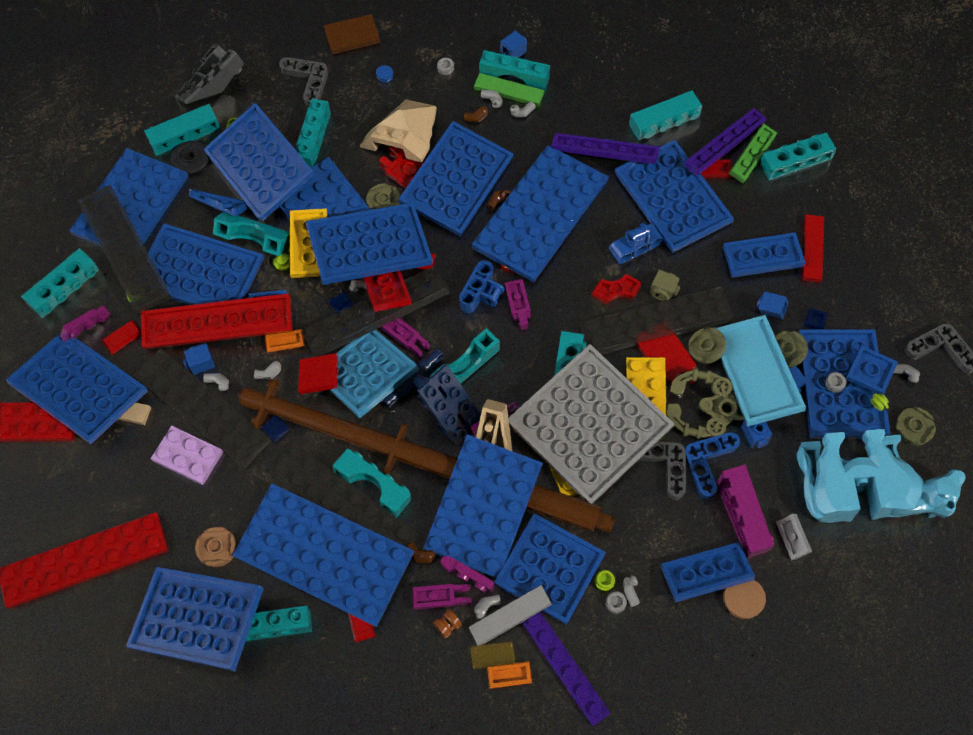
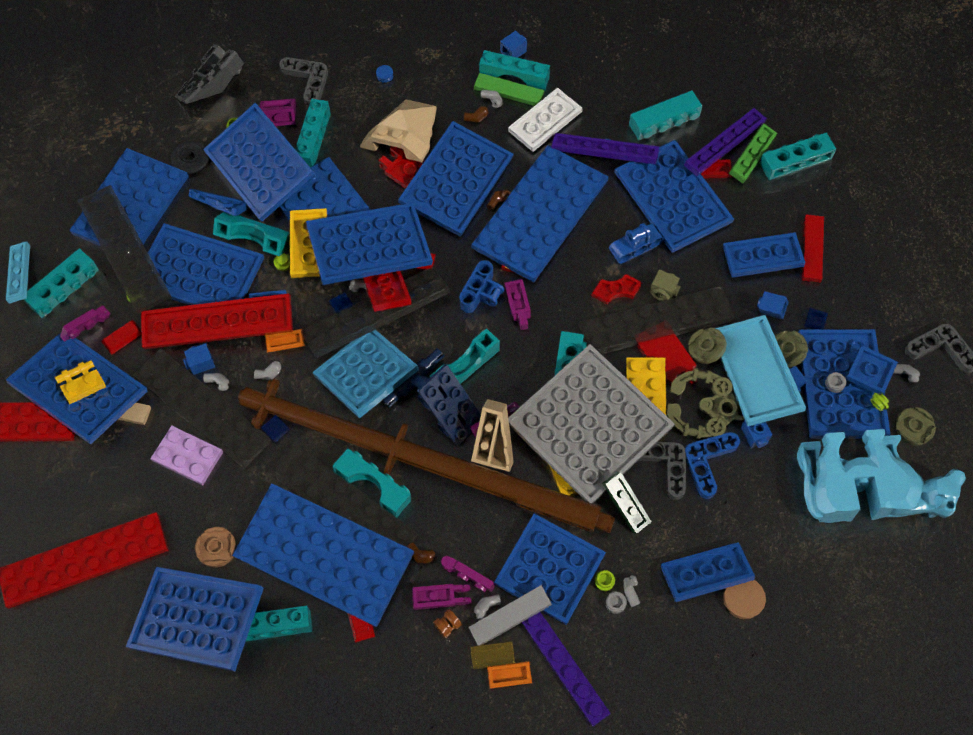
(18, 272): none -> medium azure tile
(81, 386): none -> yellow plate
(182, 129): teal brick -> none
(280, 115): none -> magenta tile
(318, 373): red tile -> none
(352, 34): reddish brown tile -> none
(382, 196): olive tile -> none
(406, 336): magenta hinge -> none
(445, 66): light grey tile -> none
(483, 505): blue plate -> none
(522, 112): light grey arm -> none
(545, 119): none -> white plate
(626, 502): none -> plate
(744, 511): magenta wedge -> none
(793, 536): light grey plate -> none

